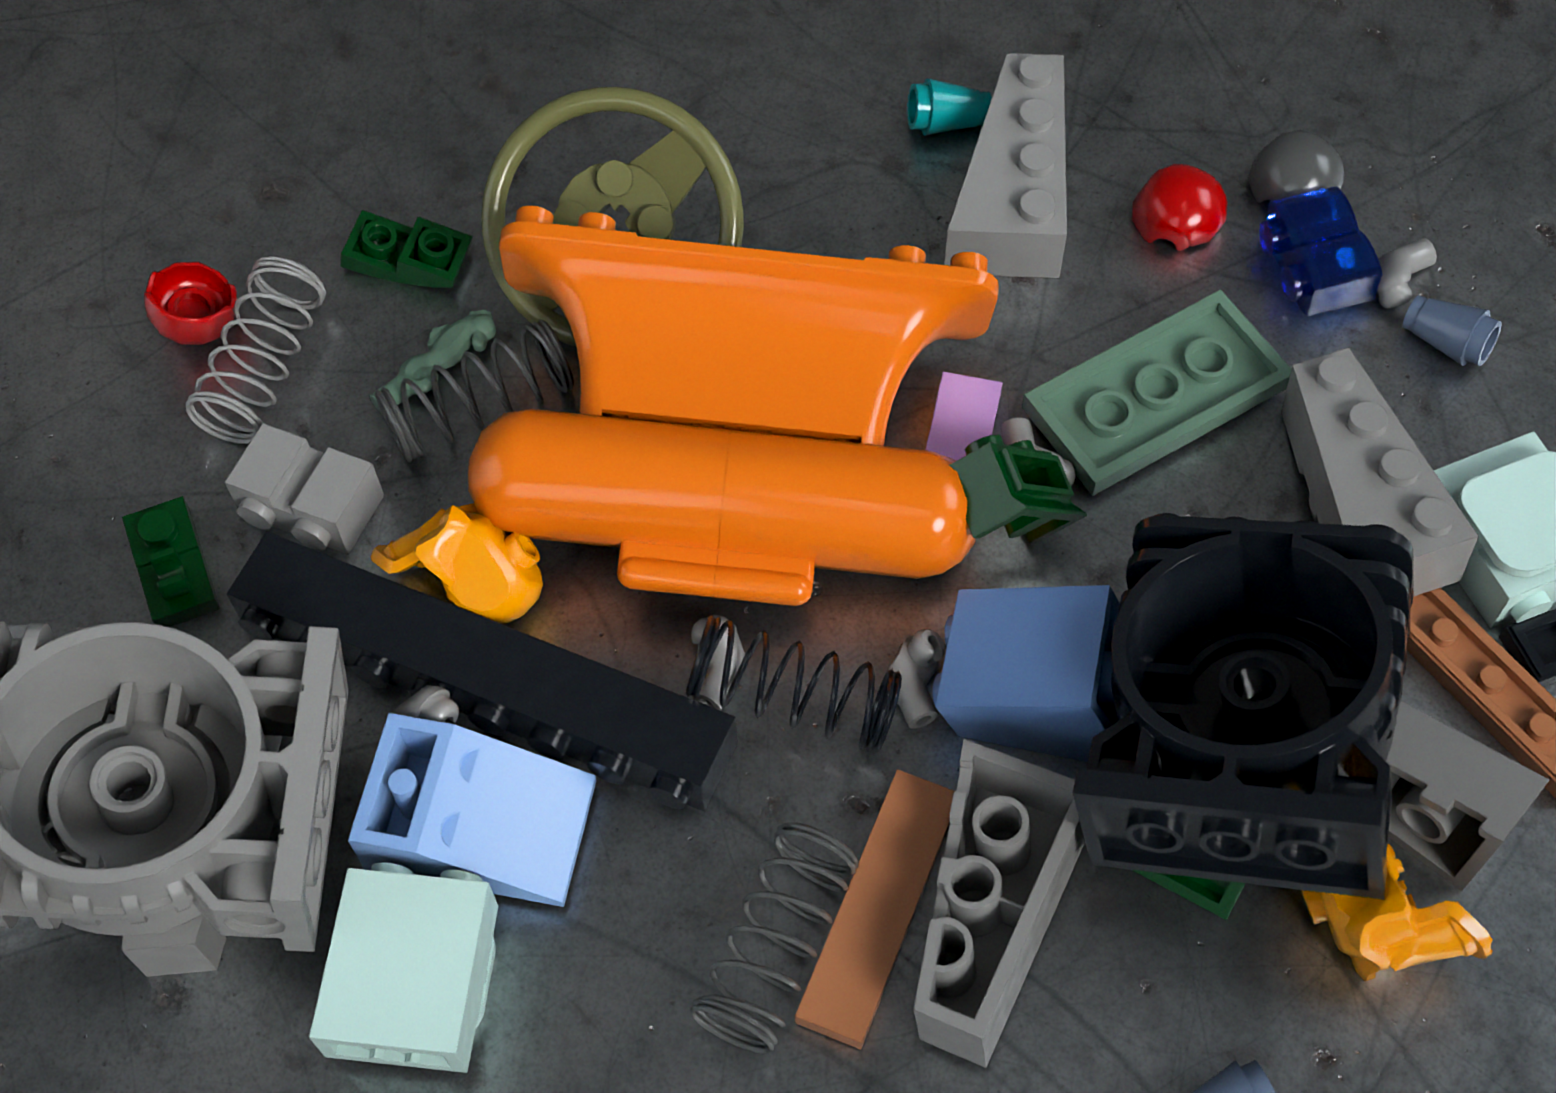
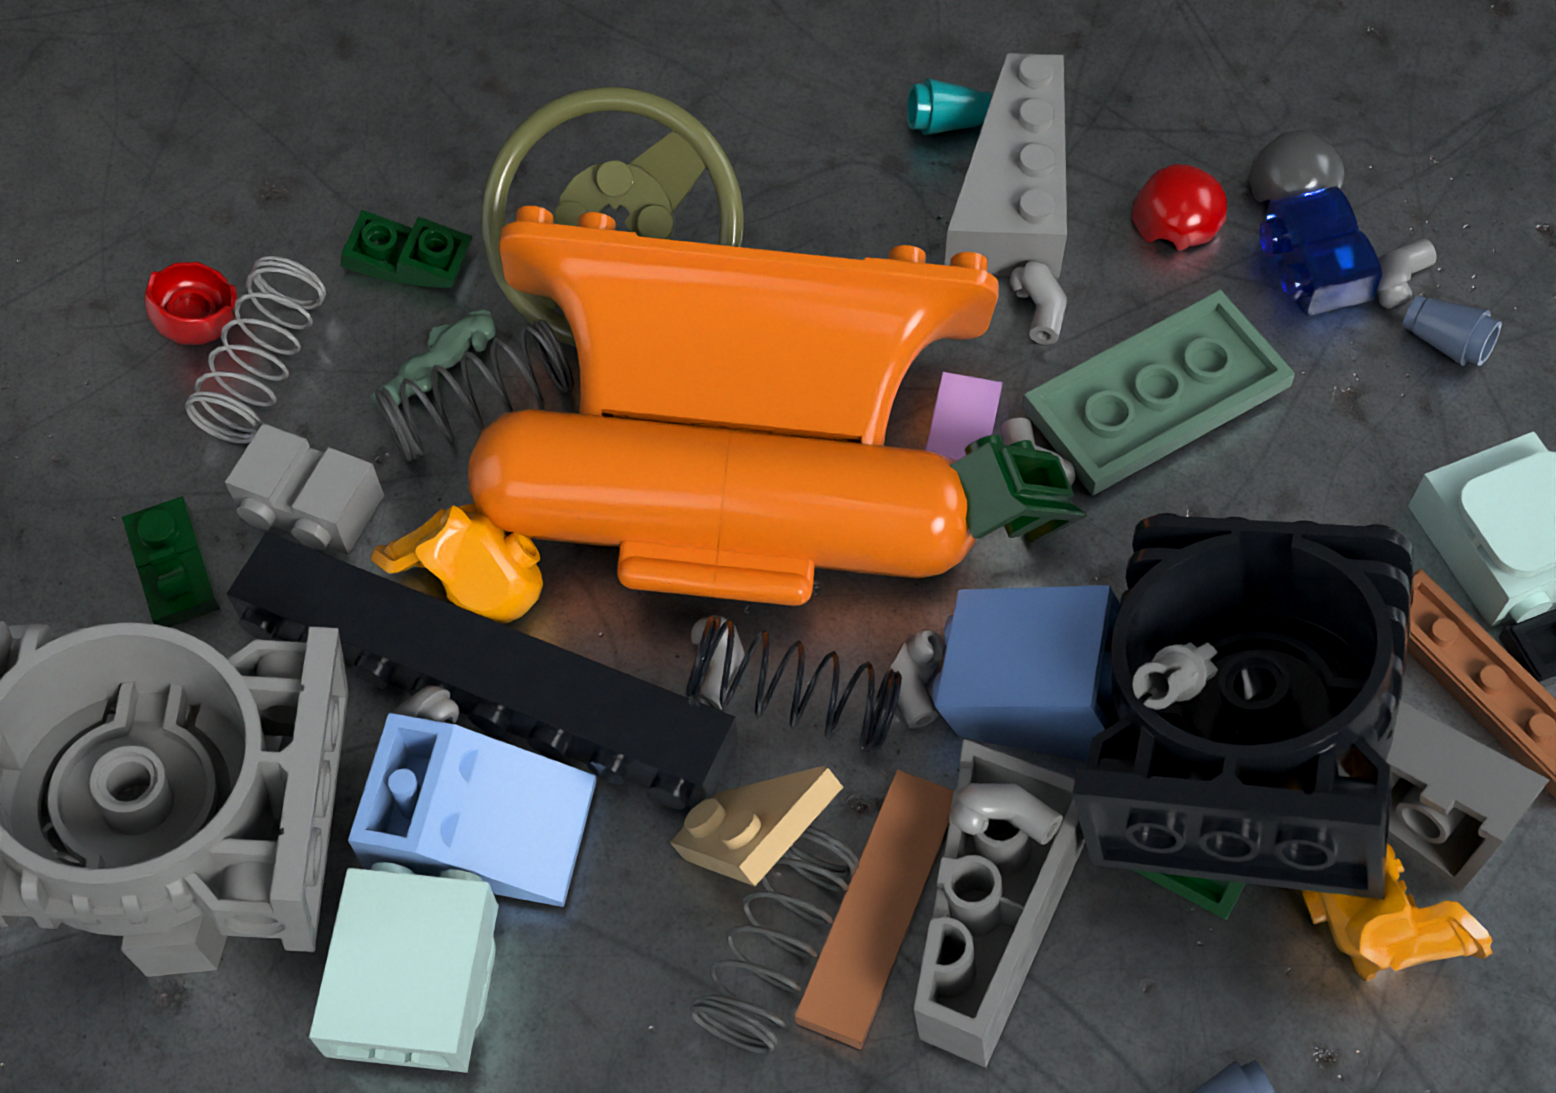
(753, 825): none -> tan wing
(1007, 802): none -> light grey arm
(1050, 300): none -> light grey arm
(1175, 674): none -> light grey axle
(1369, 468): light grey wedge -> none

